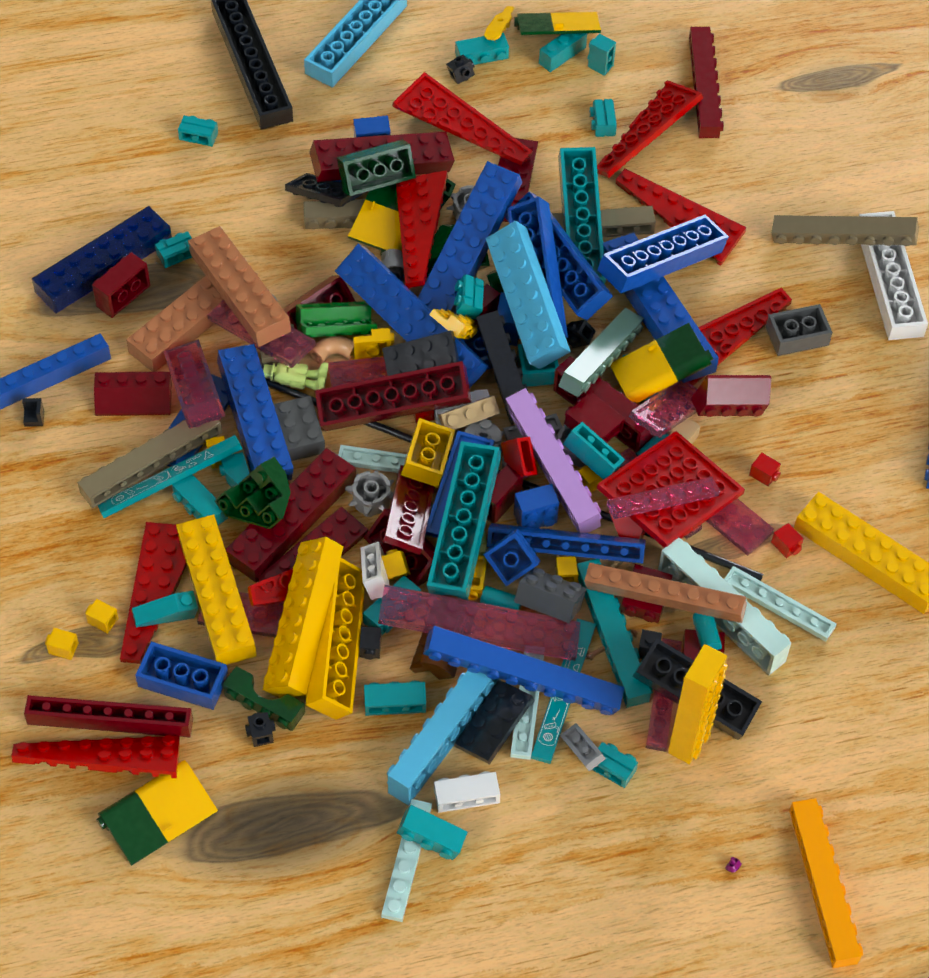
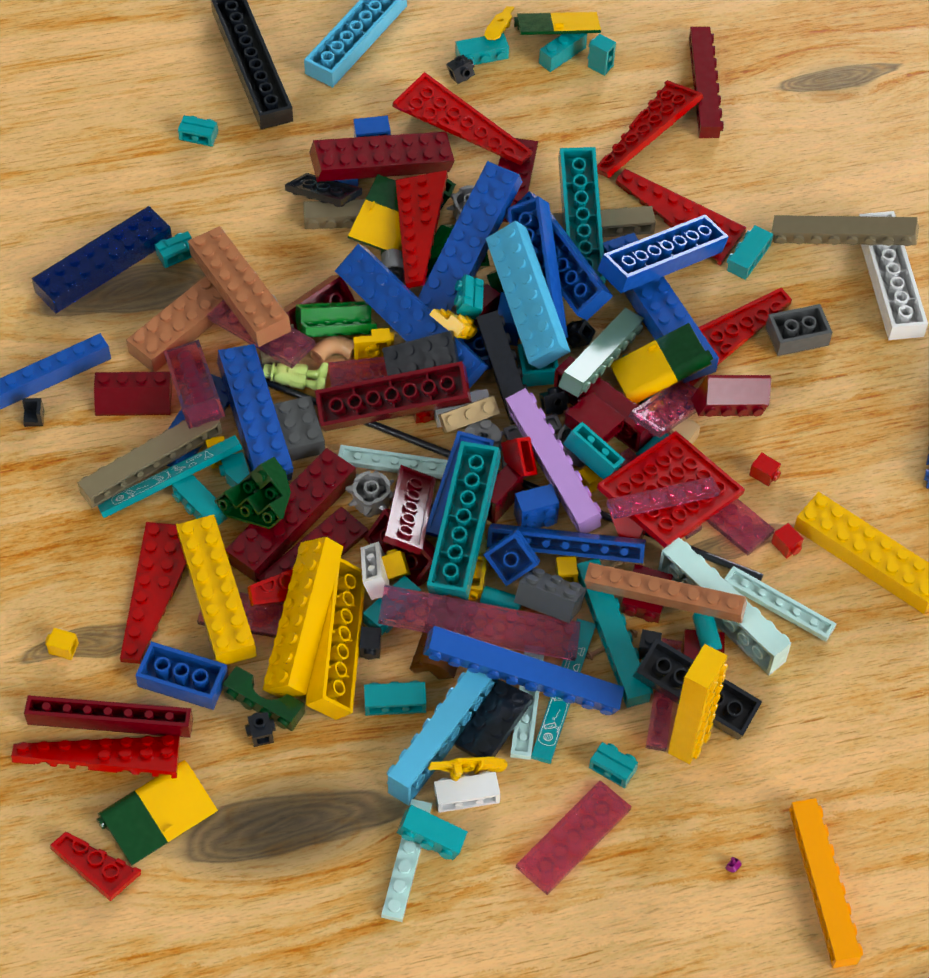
(101, 616): yellow brick -> none
(102, 871): none -> red wing
(121, 284): dark red brick -> none
(166, 609): teal slope -> none
(376, 167): dark green brick -> none
(428, 452): yellow brick -> none
(459, 765): none -> yellow piece
(554, 401): none -> black brick
(573, 837): none -> clear pink plate
(582, 747): light grey plate -> none
(603, 117): teal brick -> none
(749, 252): none -> teal brick

